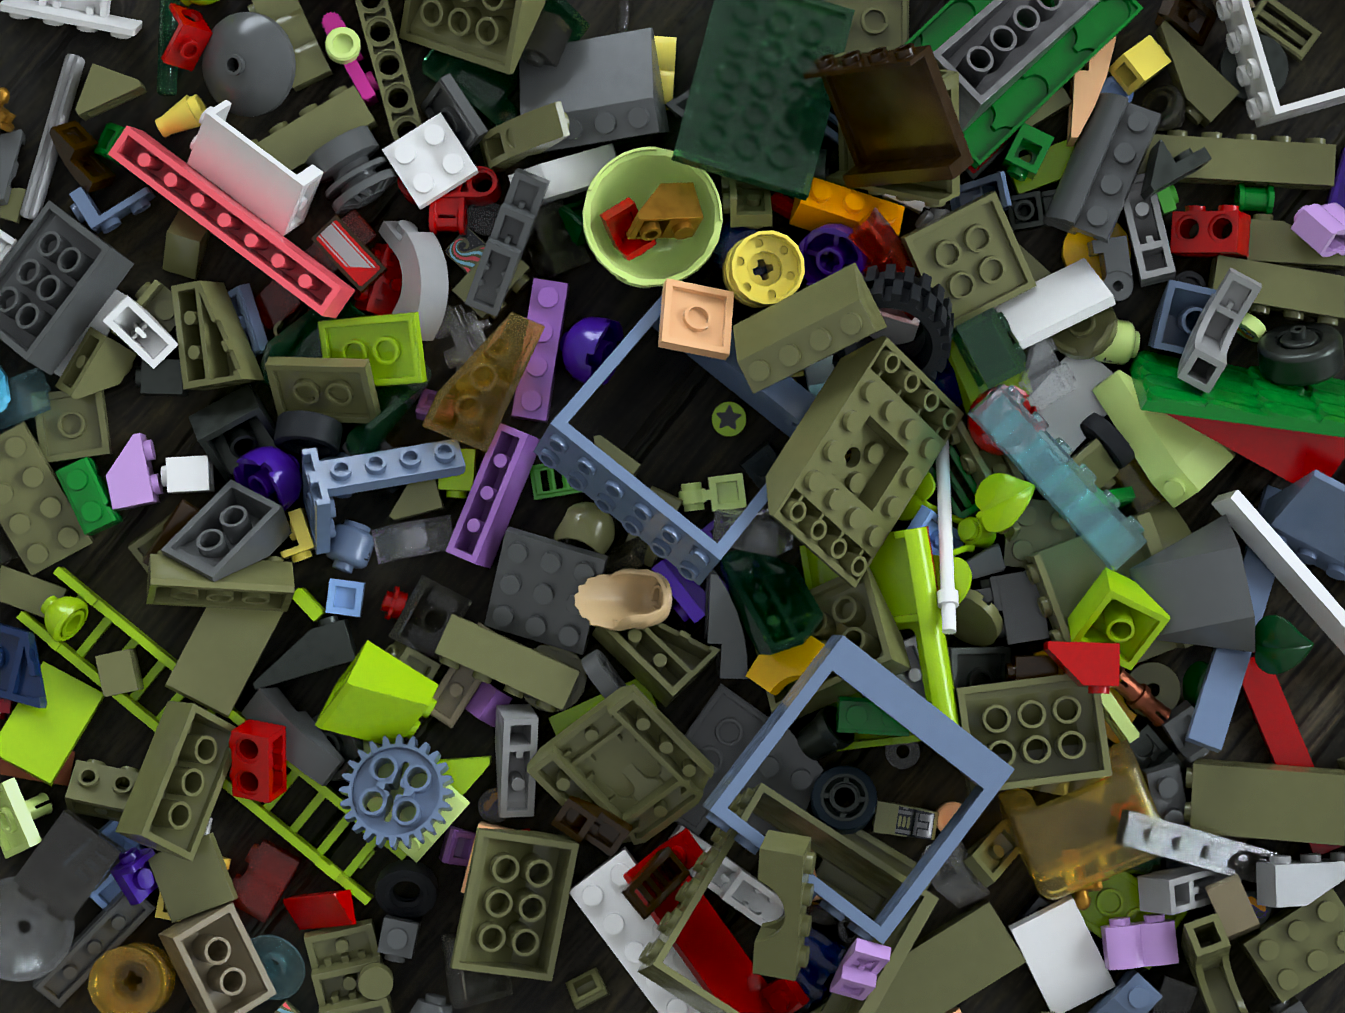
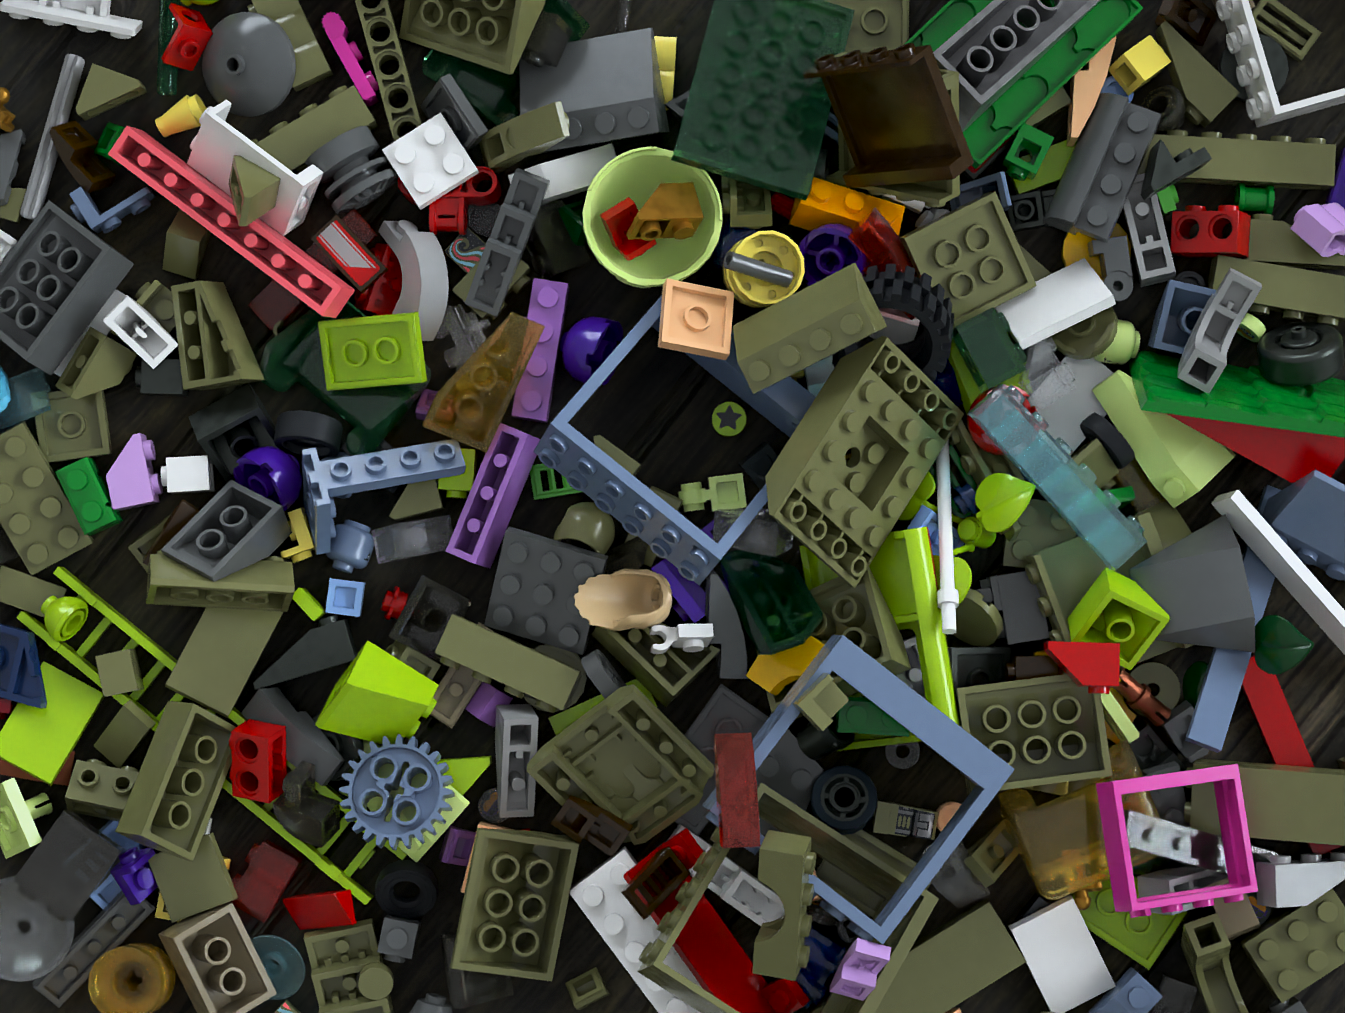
(124, 734): none -> olive tile
(249, 317): sand blue tile -> none
(252, 190): none -> olive slope
(304, 812): none -> clear smoke brick
(324, 386): olive plate -> none
(343, 45): yellowish green tile -> none
(686, 636): none -> white plate
(736, 790): none -> clear red slope
(758, 269): none -> dark grey piece
(821, 702): none -> olive panel
(965, 500): none -> dark blue plate
(986, 562): dark grey slope -> none
(1139, 943): lavender brick -> none
(1233, 831): none -> dark pink window

